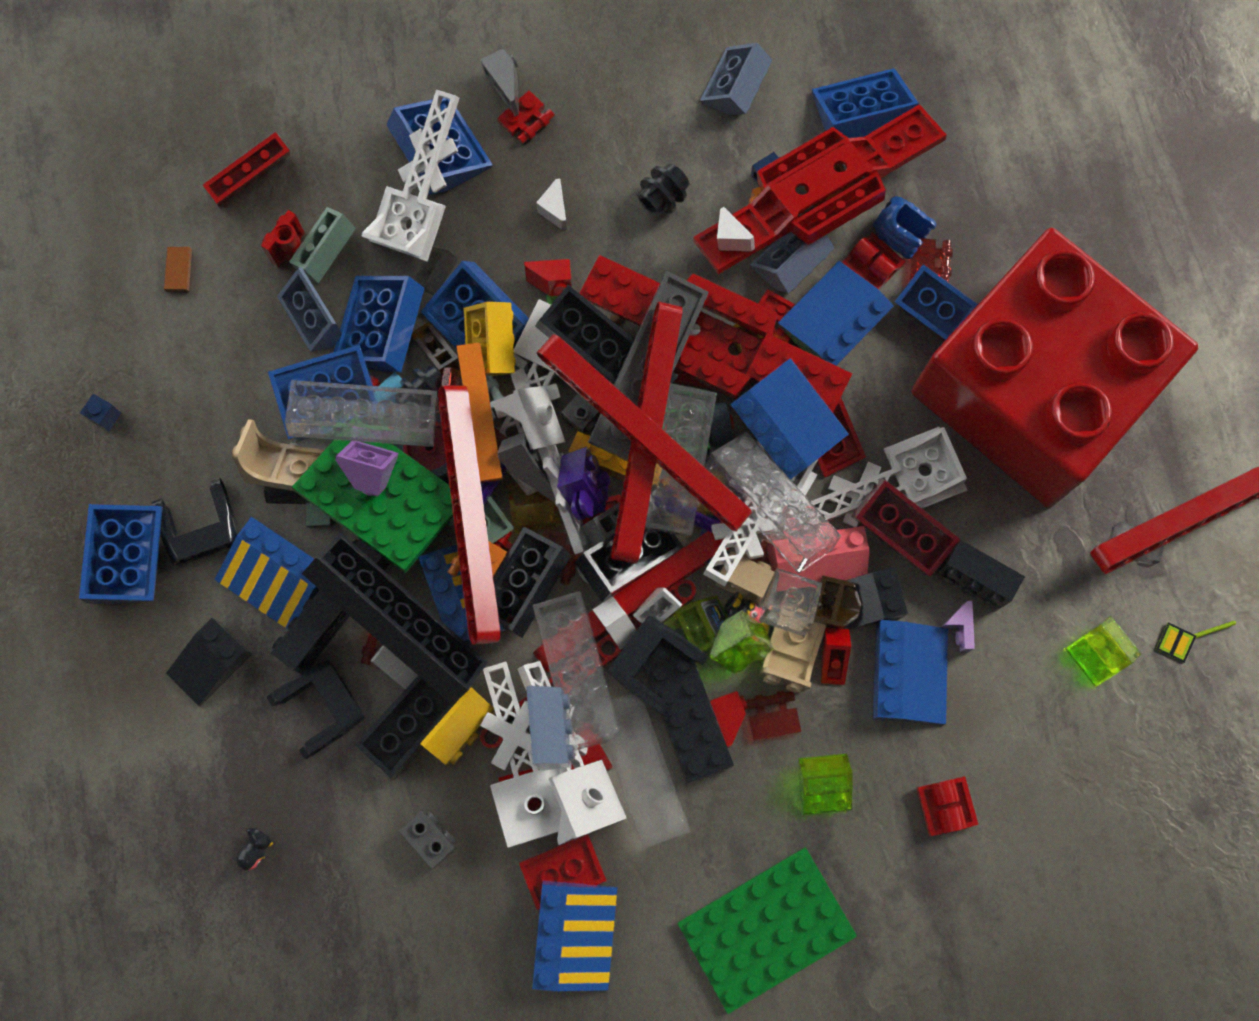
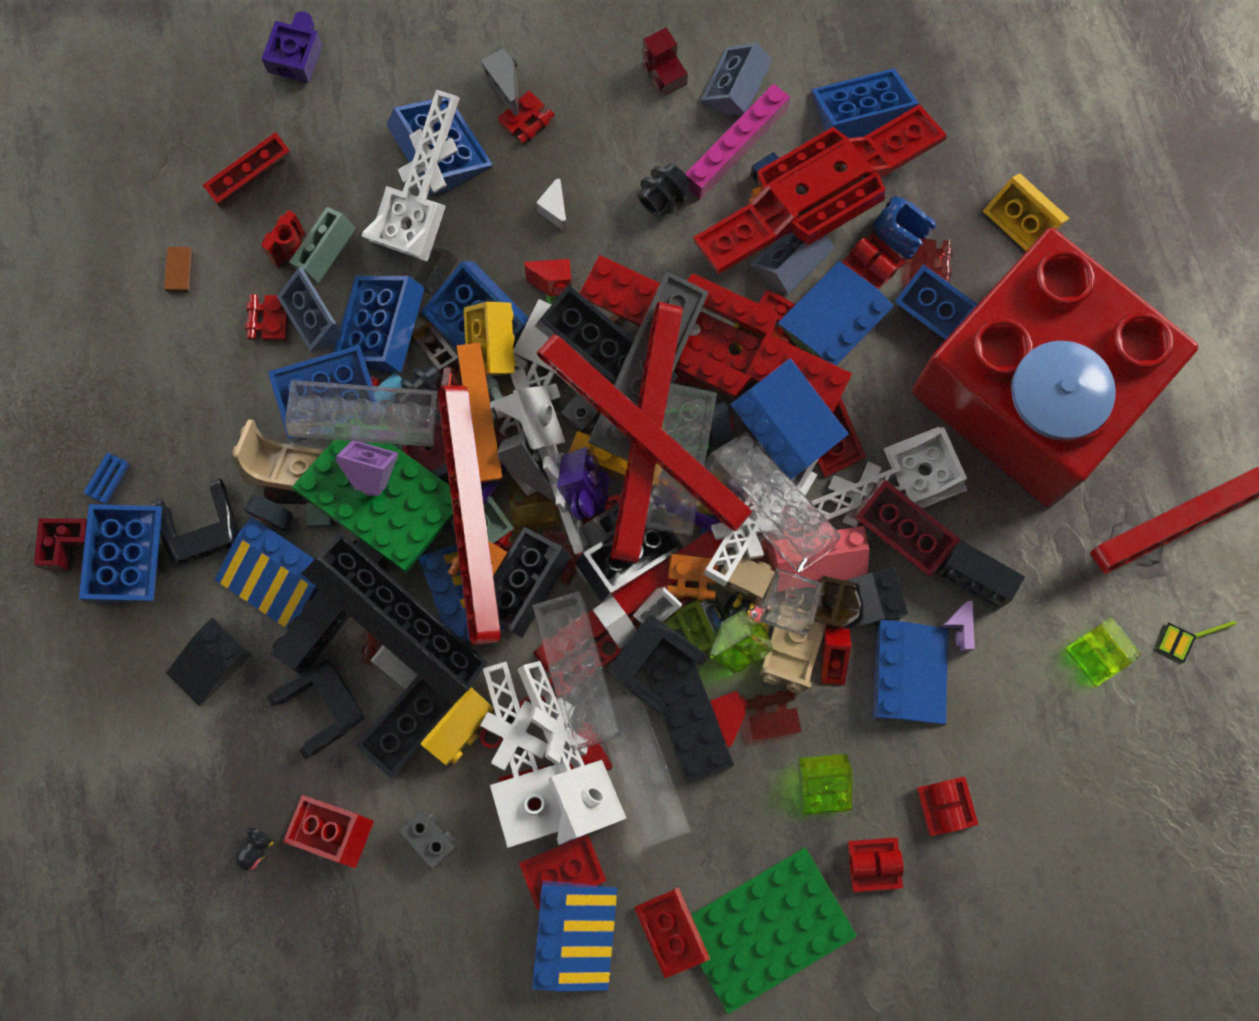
(55, 539): none -> dark red brick
(99, 474): none -> blue tile
(100, 412): dark blue brick -> none
(268, 512): none -> black wheel
(274, 319): none -> red plate
(293, 48): none -> dark purple brick
(328, 831): none -> red slope
(549, 727): sand blue slope -> none
(662, 62): none -> dark red brick
(671, 933): none -> red plate
(692, 569): none -> orange plate
(732, 234): white slope -> none
(737, 141): none -> dark pink brick
(875, 864): none -> red plate
(1024, 211): none -> yellow slope
(1063, 390): none -> medium blue dish

